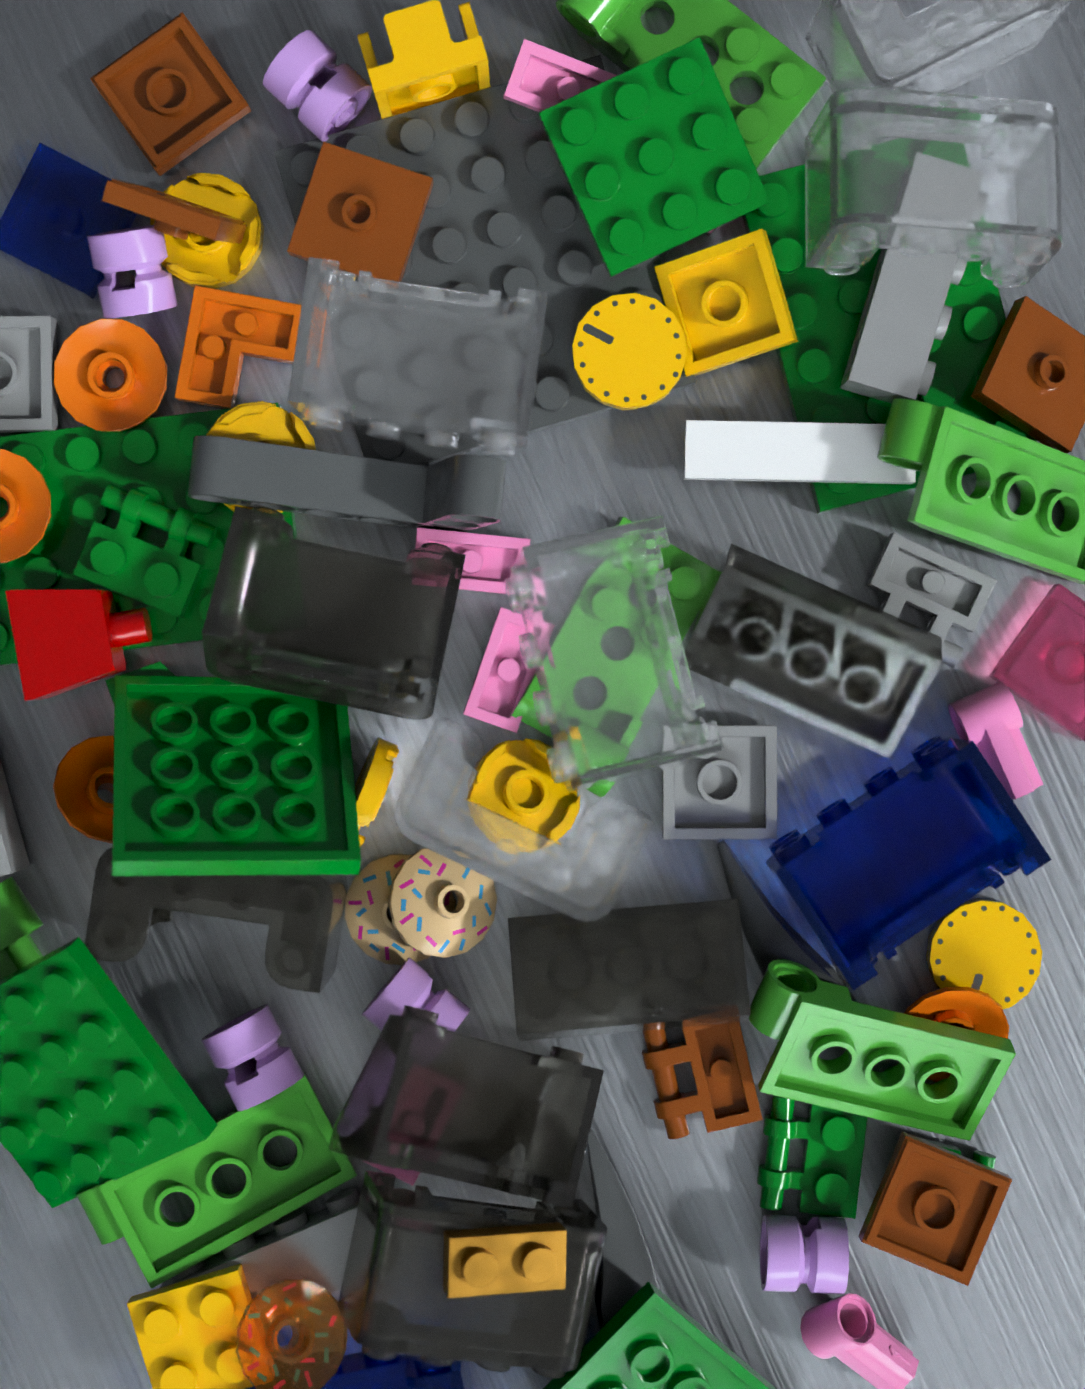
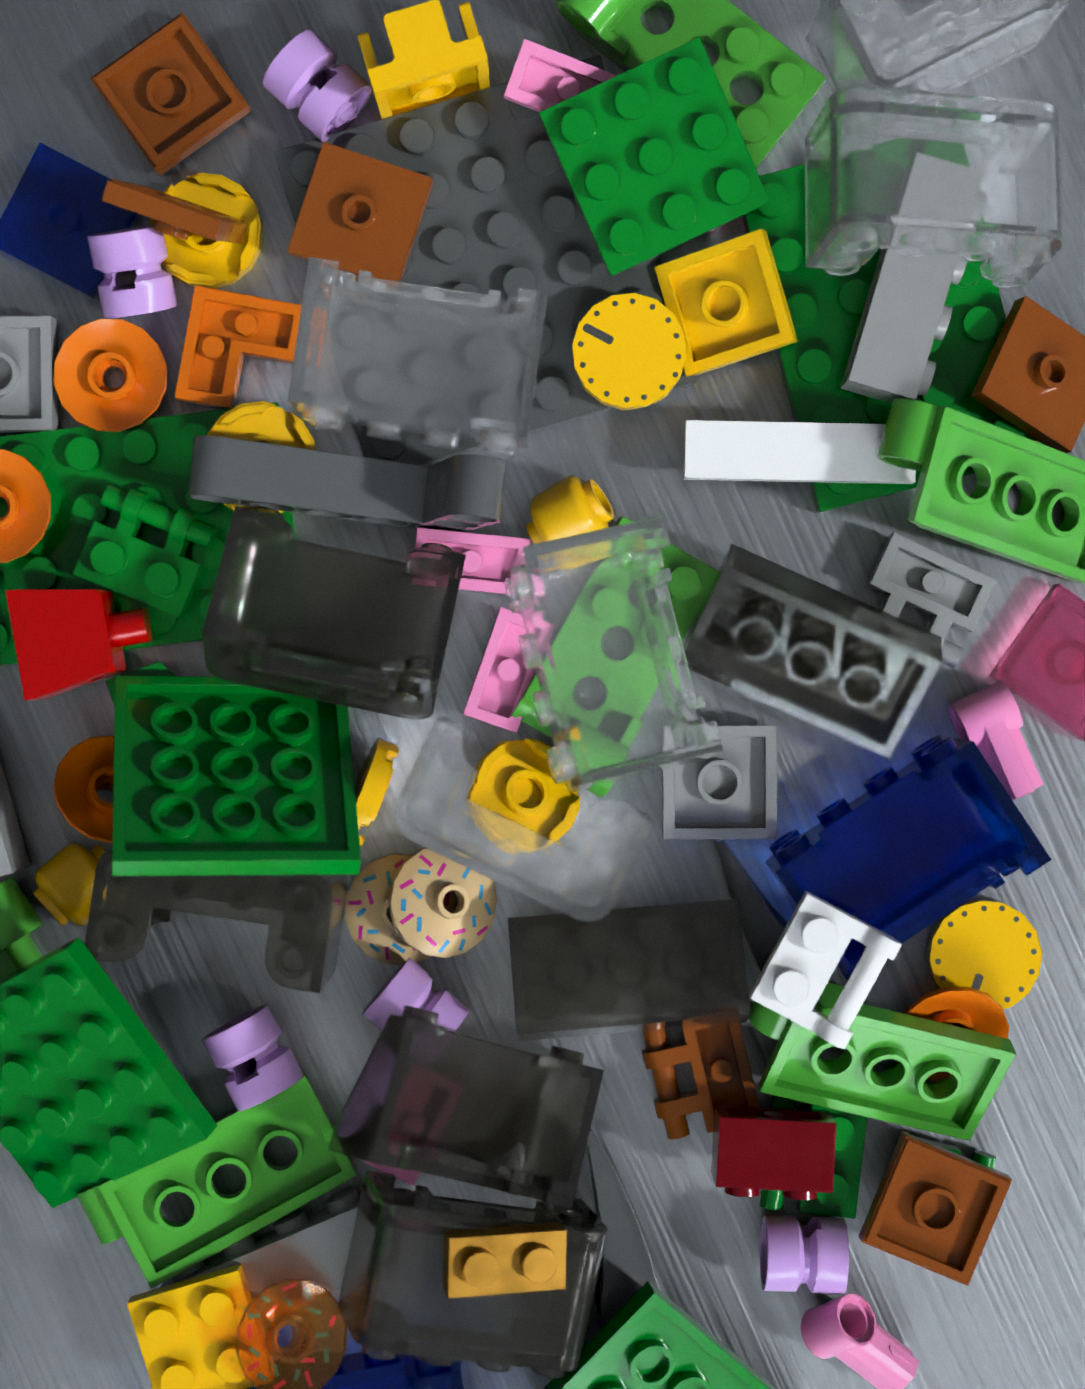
(68, 883): none -> yellow head
(568, 510): none -> yellow head
(773, 1151): none -> dark red brick
(808, 958): none -> white plate

